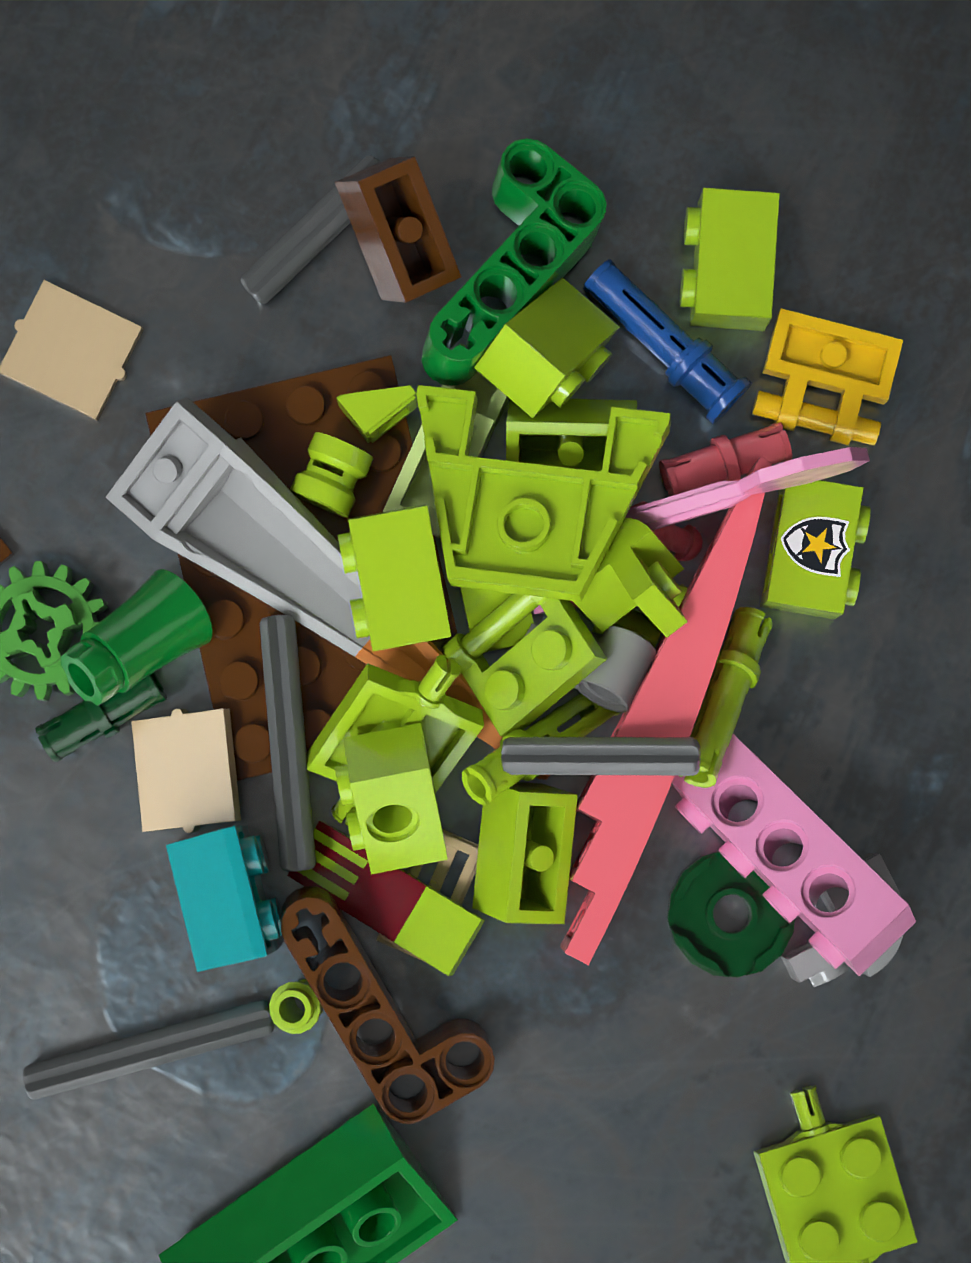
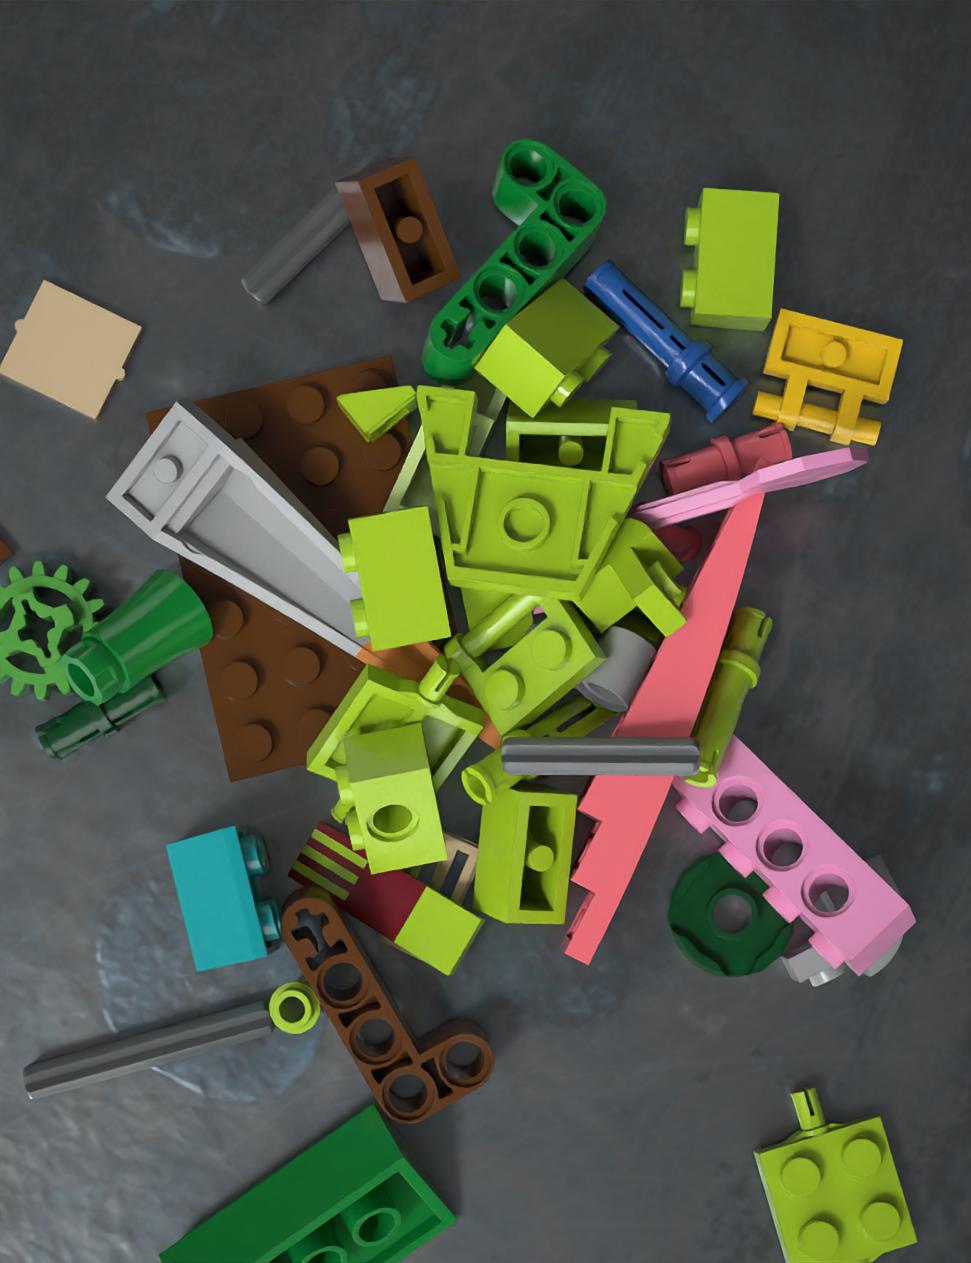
(186, 770): tan piece -> none
(287, 743): dark grey axle -> none
(324, 487): lime wheel -> none
(814, 549): lime brick -> none

